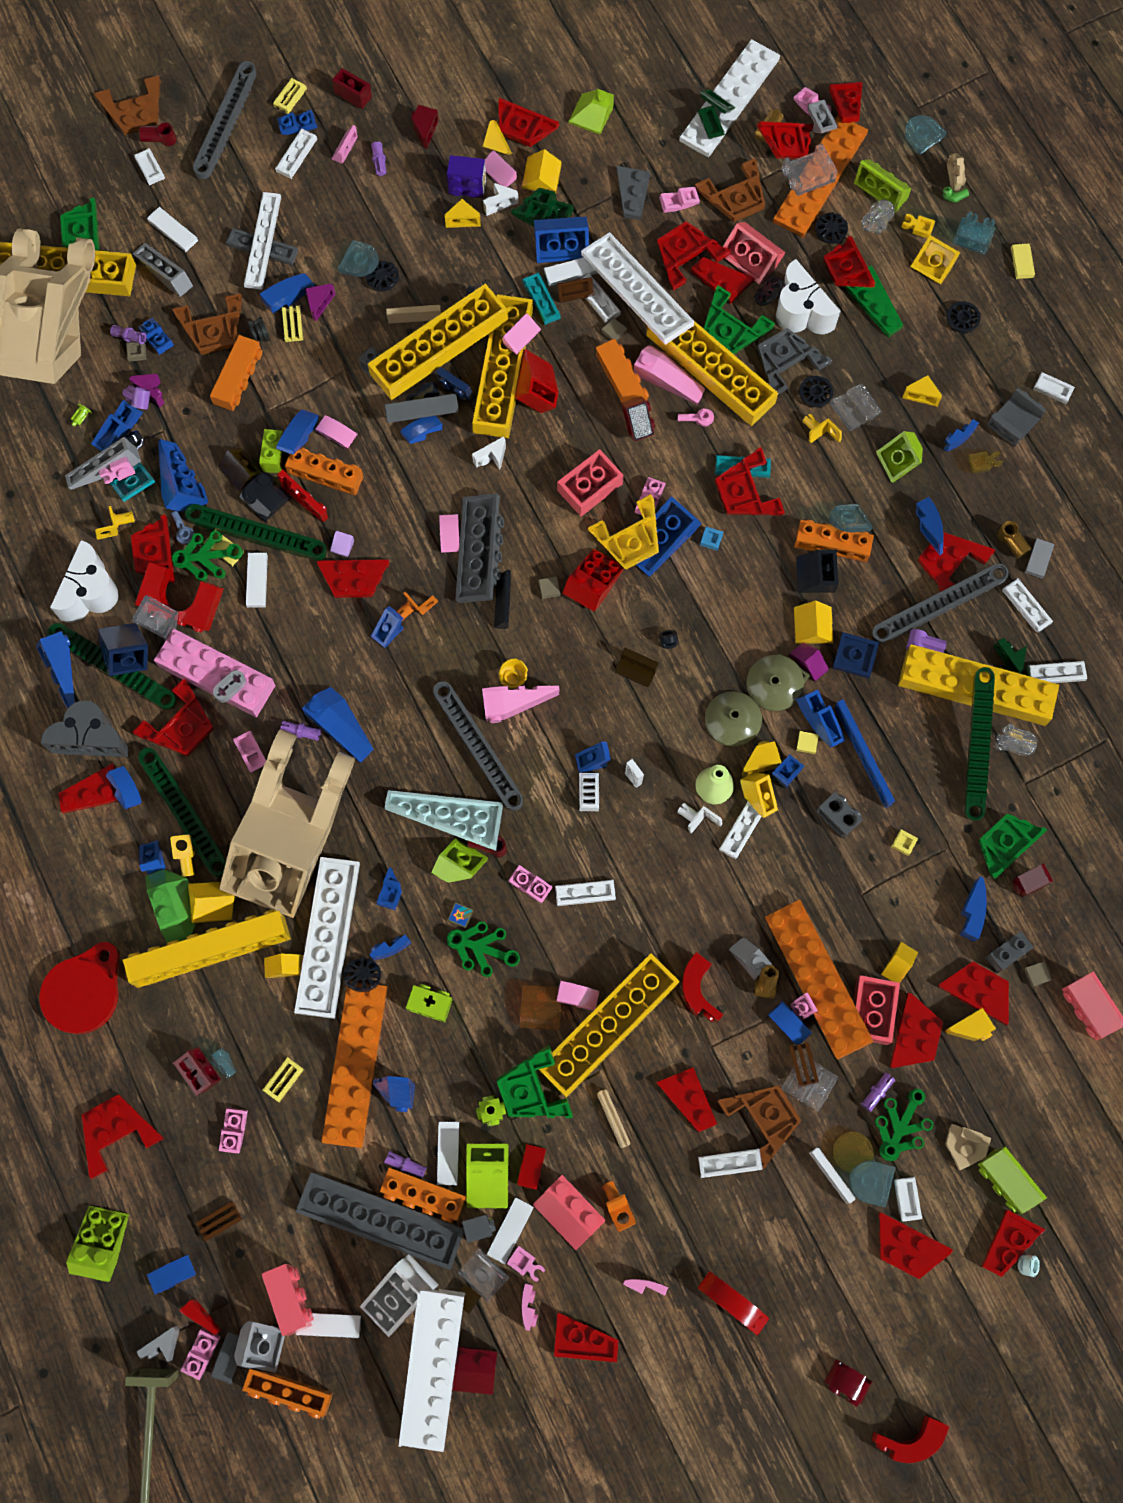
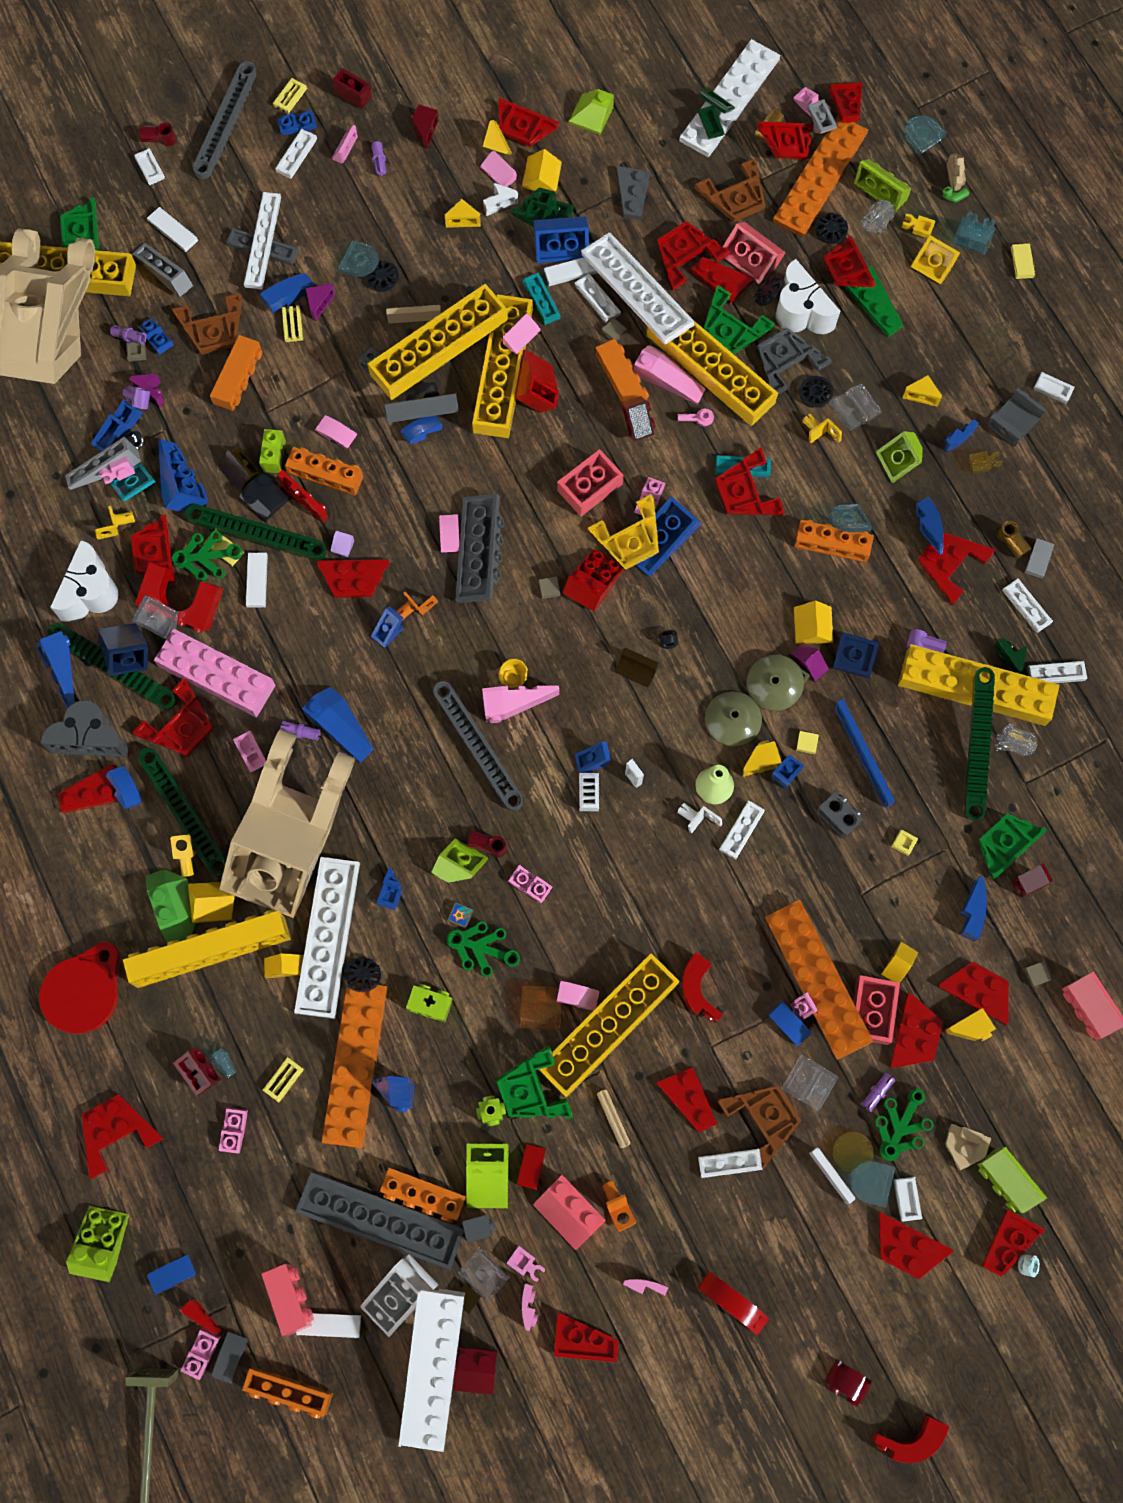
(80, 415): lime piece -> none
(134, 112): dark orange wing -> none
(151, 857): blue slope -> none
(165, 1342): light grey slope -> none
(184, 533): sand blue plate -> none
(203, 1229): reddish brown tile -> none
(233, 689): light grey beam -> none
(259, 1346): light grey slope -> none
(260, 329): pearl dark grey wheel -> none
(297, 432): blue slope -> none
(383, 951): blue slope -> none
(405, 1165): medium lavender pin -> none
(448, 1153): white tile -> none
(451, 383): dark blue plate -> none
(464, 818): light aqua wing -> none
(466, 176): dark purple brick -> none
(492, 451): white slope -> none
(502, 601): black slope -> none
(510, 1231): white tile -> none
(575, 289): reddish brown tile -> none
(585, 892): white tile -> none
(680, 200): bright pink slope -> none
(711, 538): dark azure tile -> none
(749, 957): light grey slope -> none
(759, 793): yellow slope -> none
(767, 982): pearl gold piece -> none
(799, 1047): reddish brown tile -> none
(810, 171): clear panel -> none
(817, 572): black slope -> none
(821, 718): blue slope -> none
(940, 603): dark grey gear -> none
(963, 317): black wheel -> none
(1009, 952): dark grey brick -> none

